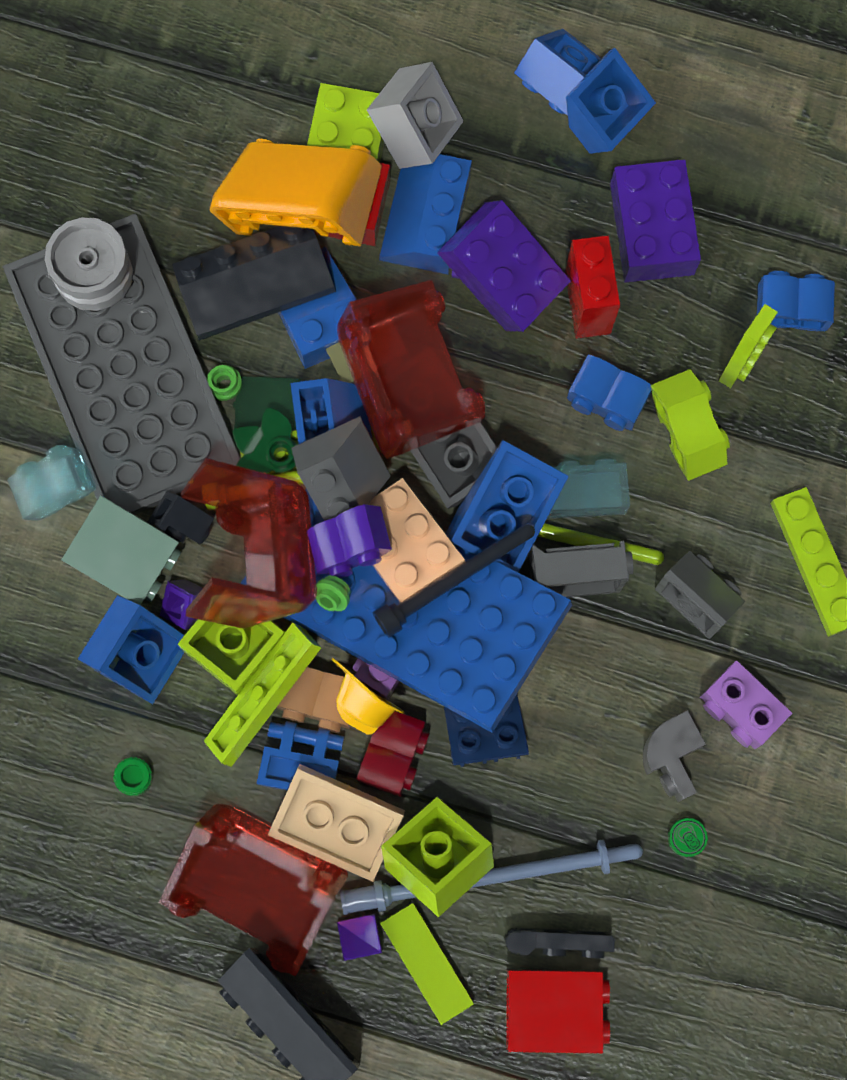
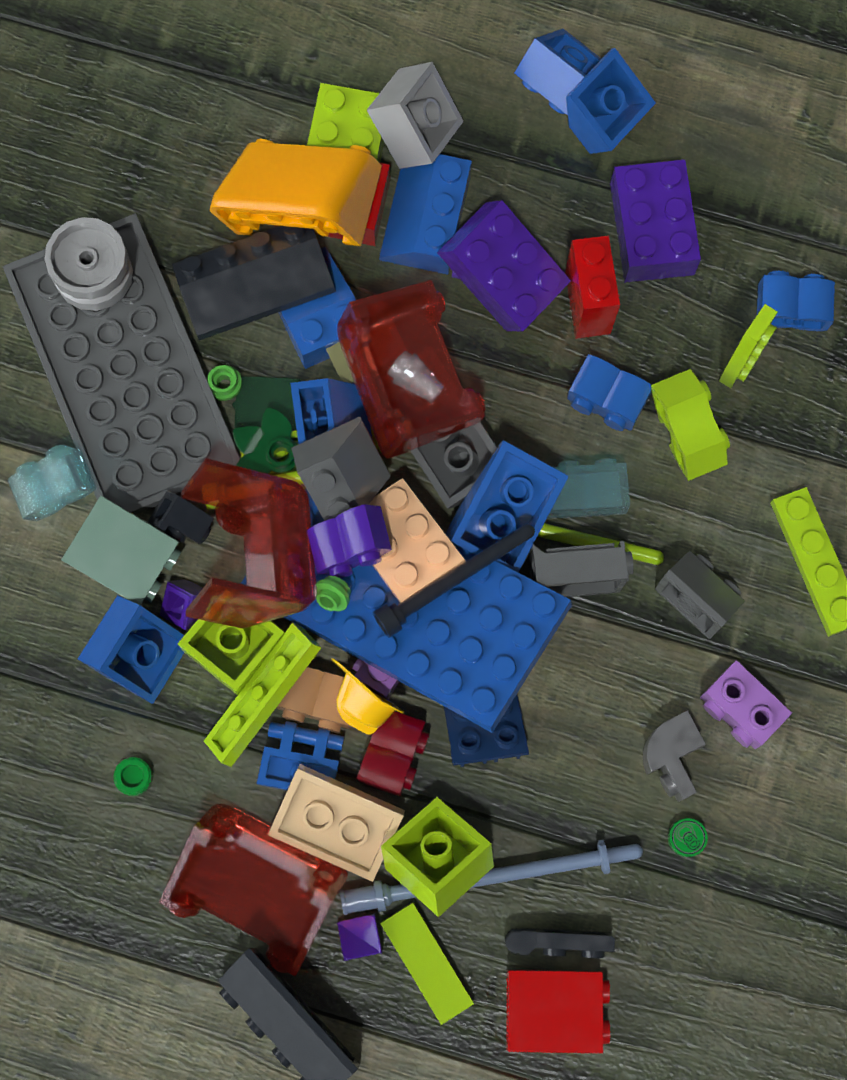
(415, 377): none -> clear cone

